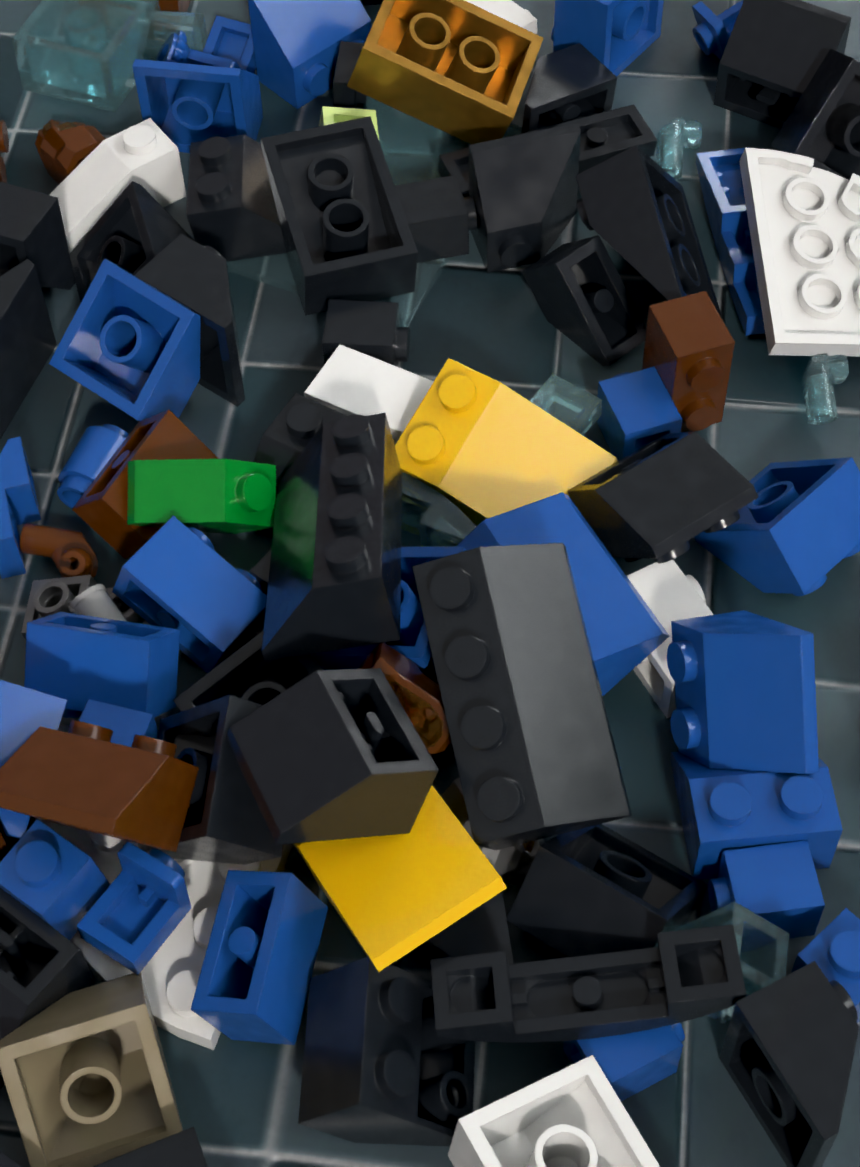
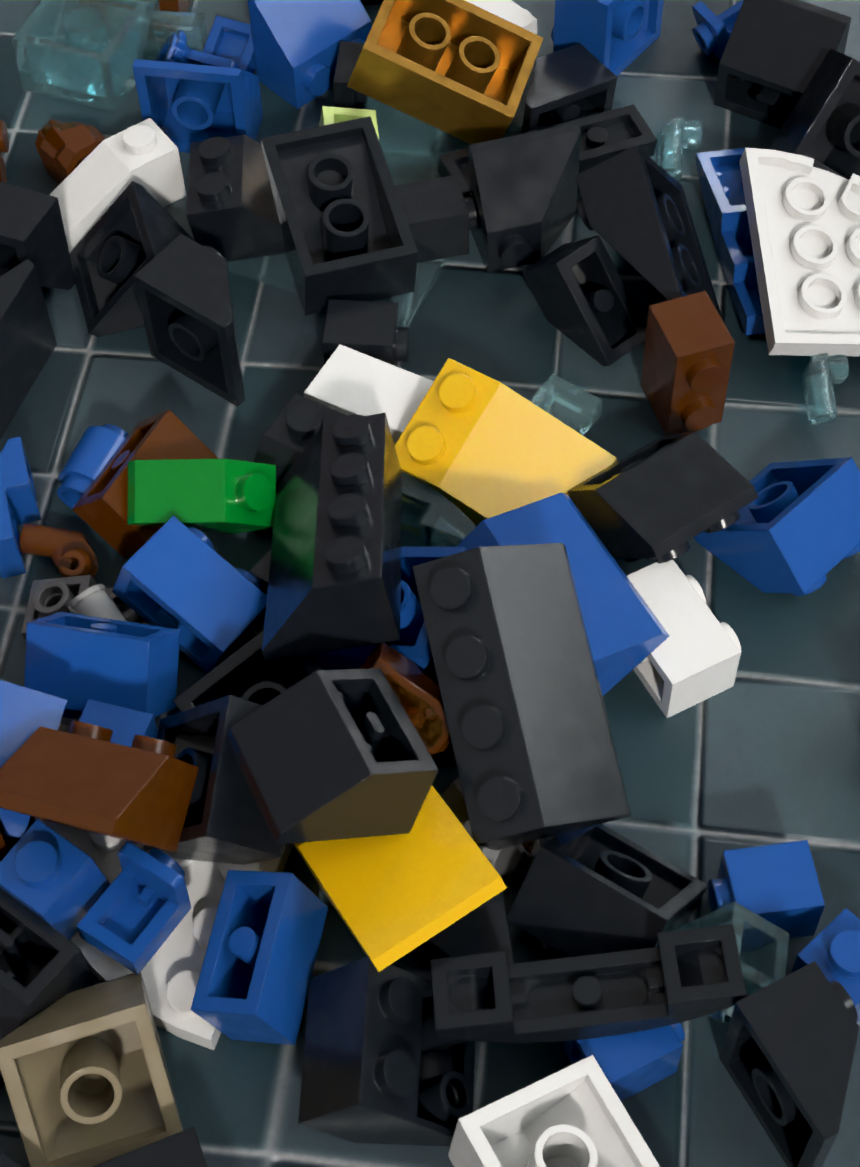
(132, 345): blue slope -> none
(635, 411): blue brick -> none
(744, 693): blue slope -> none
(751, 810): blue slope -> none

